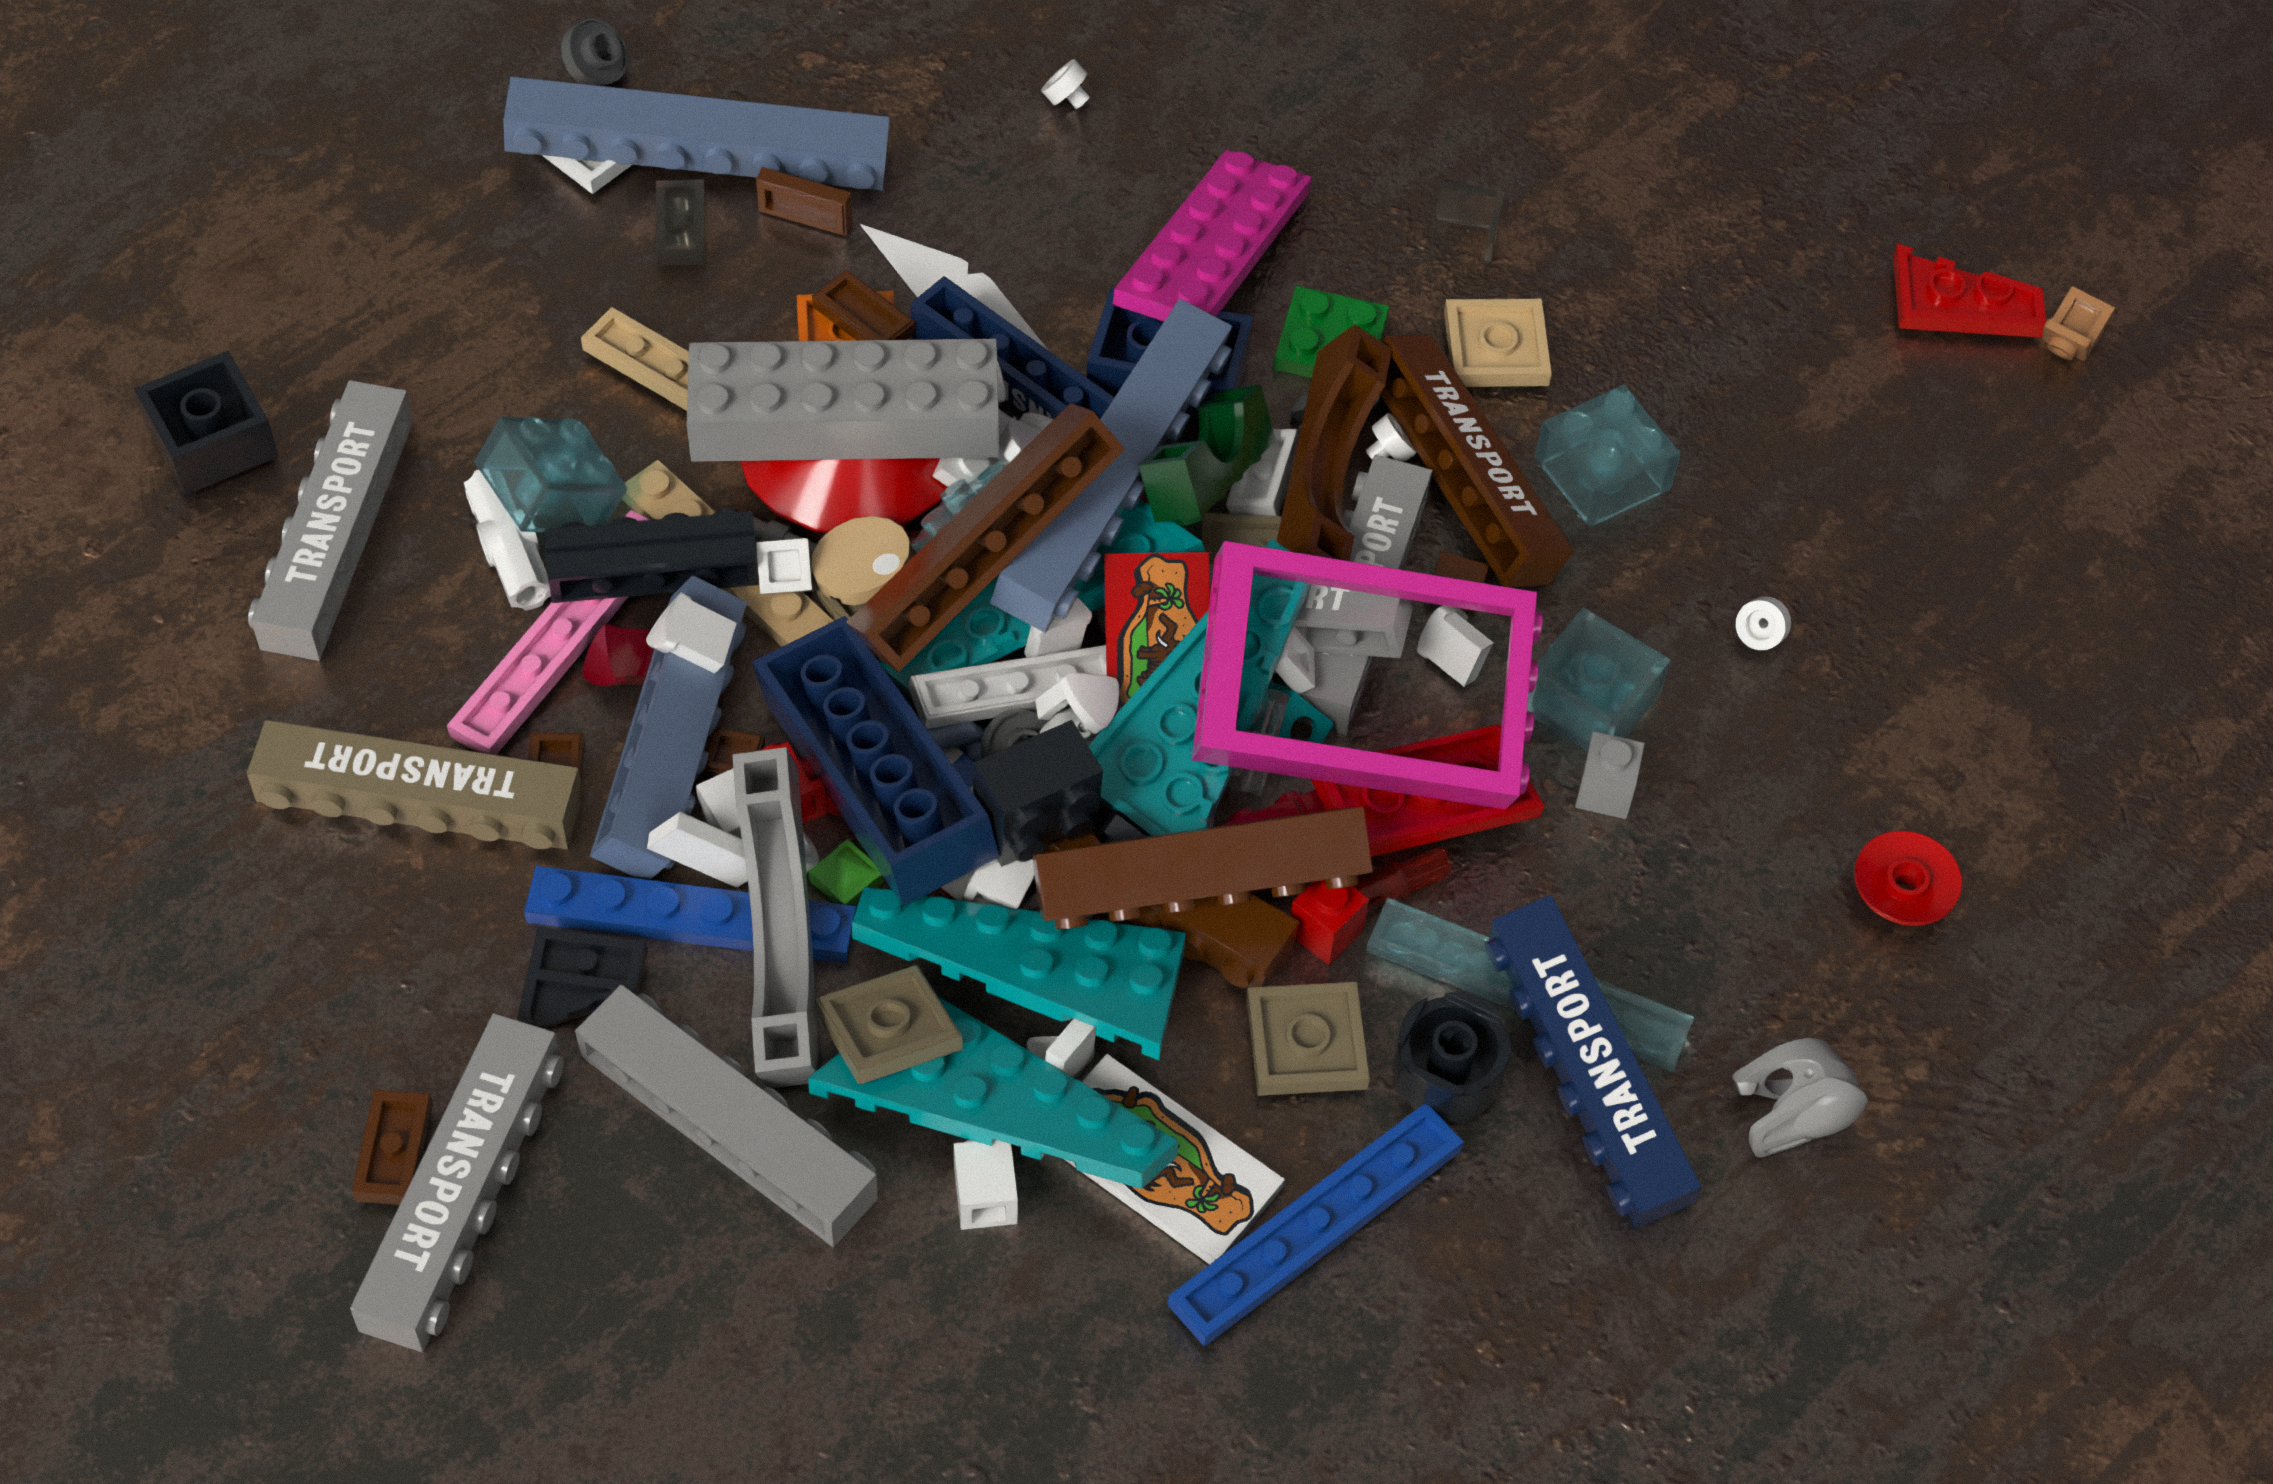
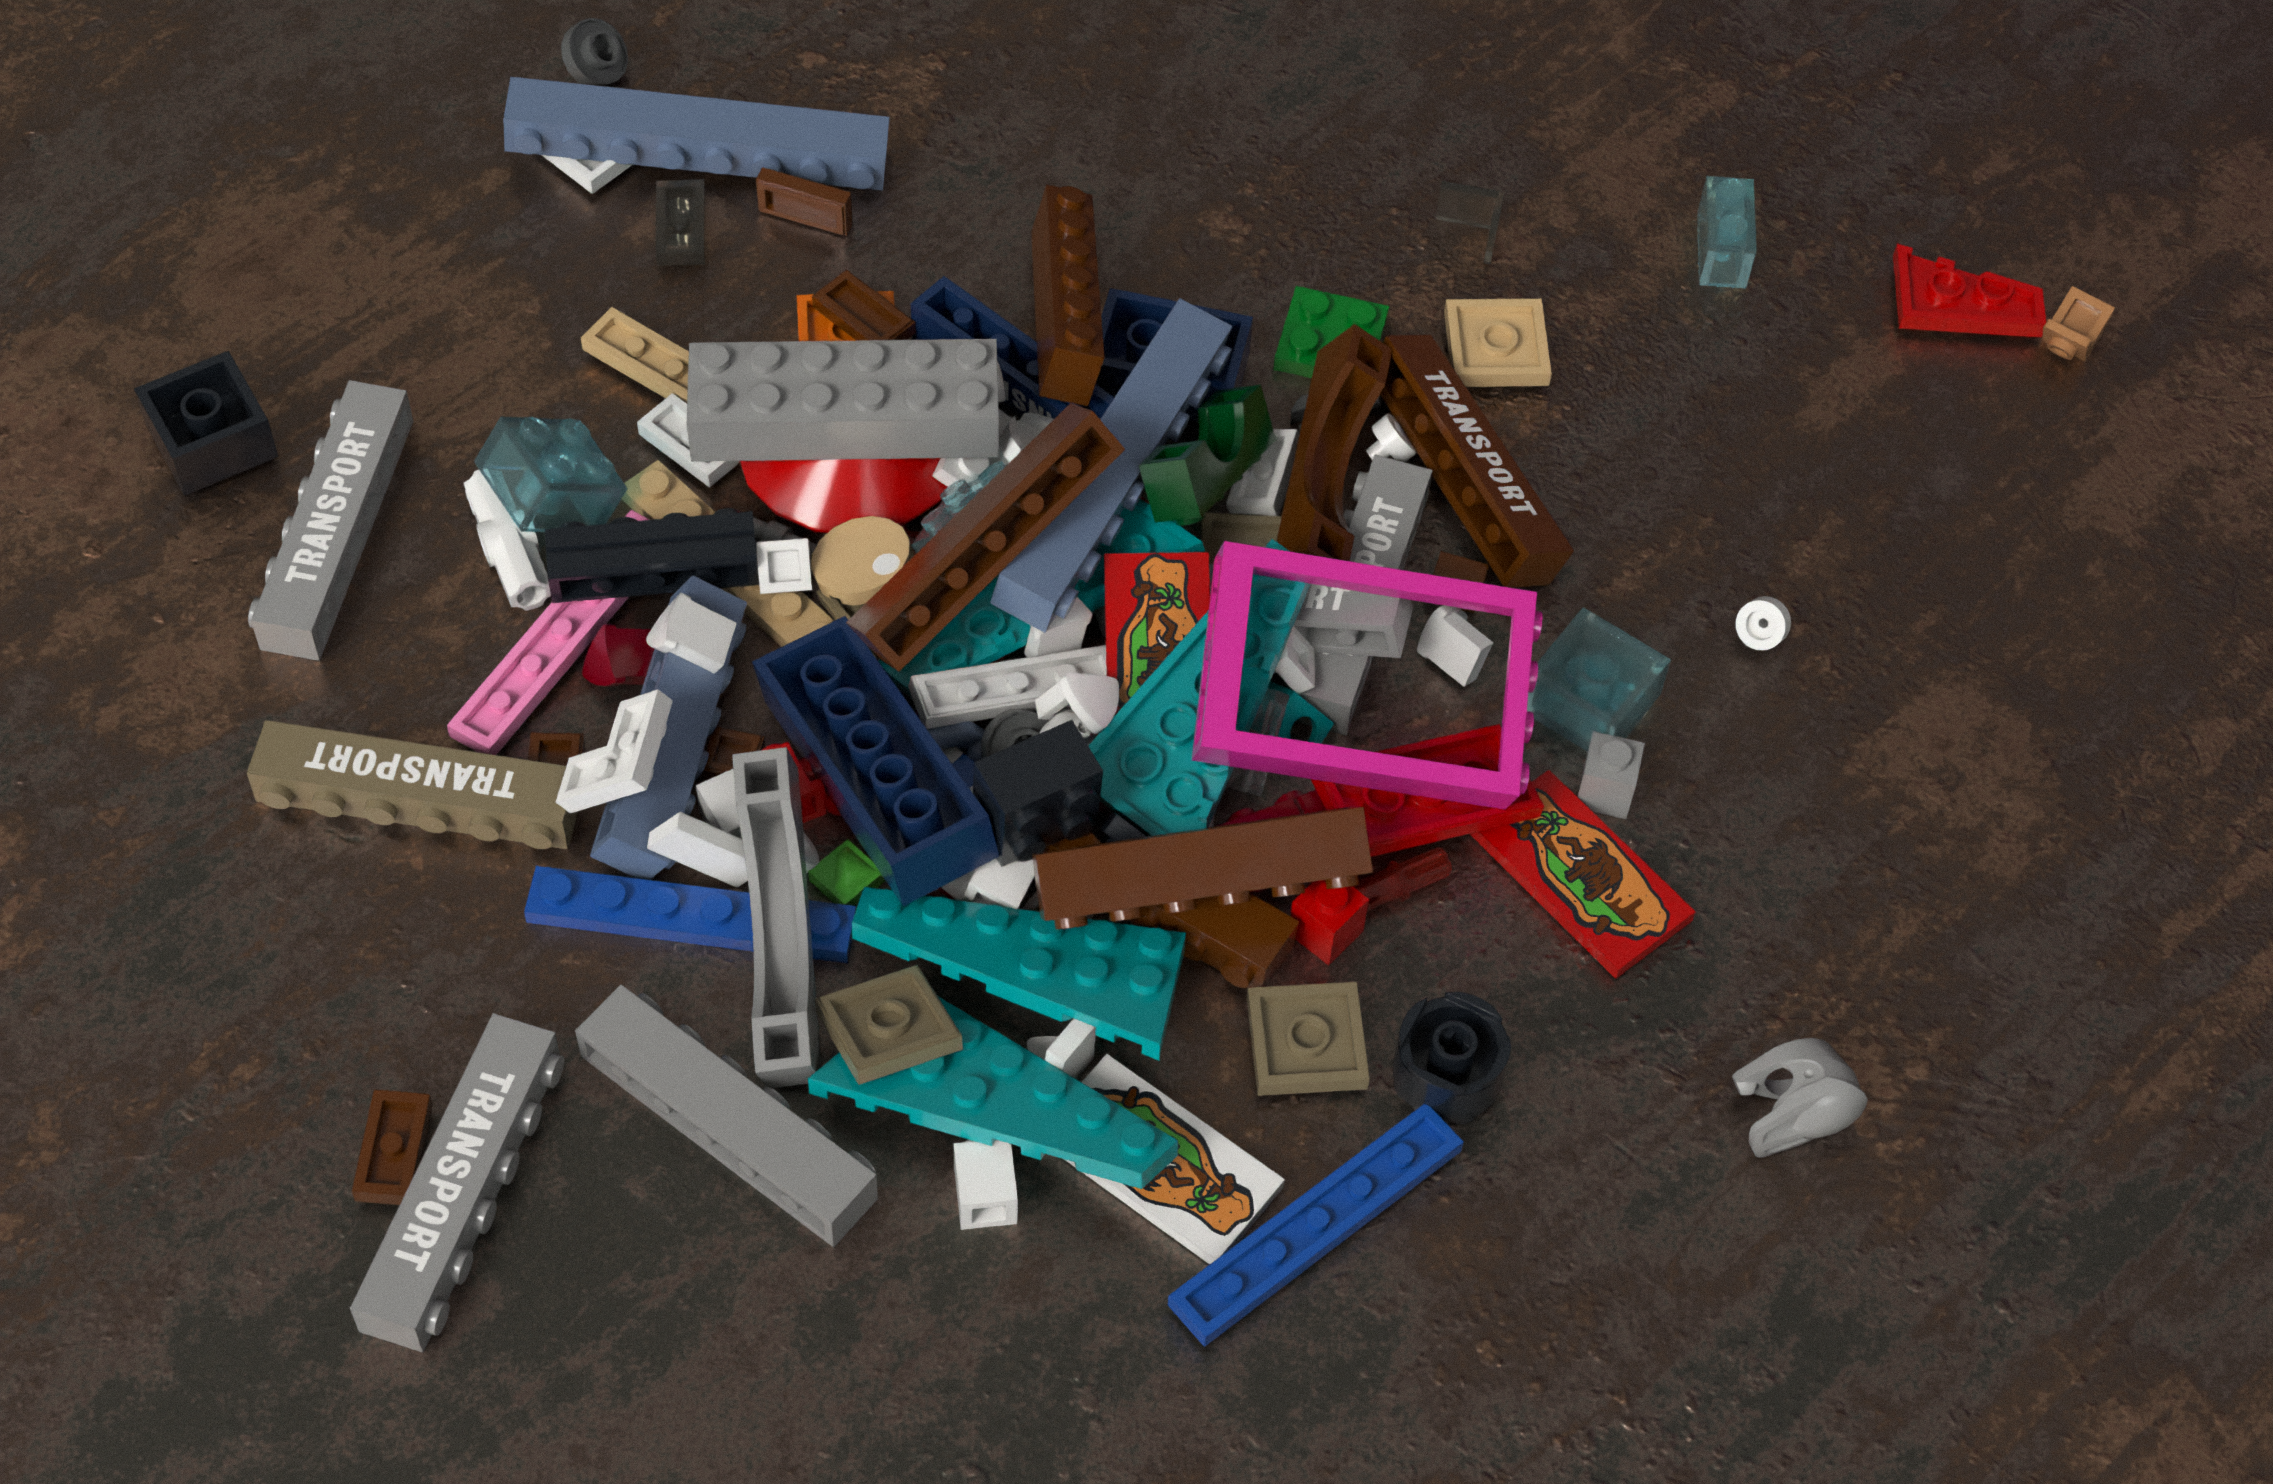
(576, 974): black wing -> none
(626, 761): none -> white plate
(667, 431): none -> white plate
(924, 266): white sticker -> none
(1066, 84): white tile -> none
(1066, 295): none -> reddish brown brick
(1214, 237): dark pink plate -> none
(1461, 960): clear light blue plate -> none
(1588, 879): none -> tile
(1592, 1062): dark blue brick -> none
(1607, 455): clear light blue brick -> none
(1726, 232): none -> clear light blue brick
(1913, 861): red dish -> none

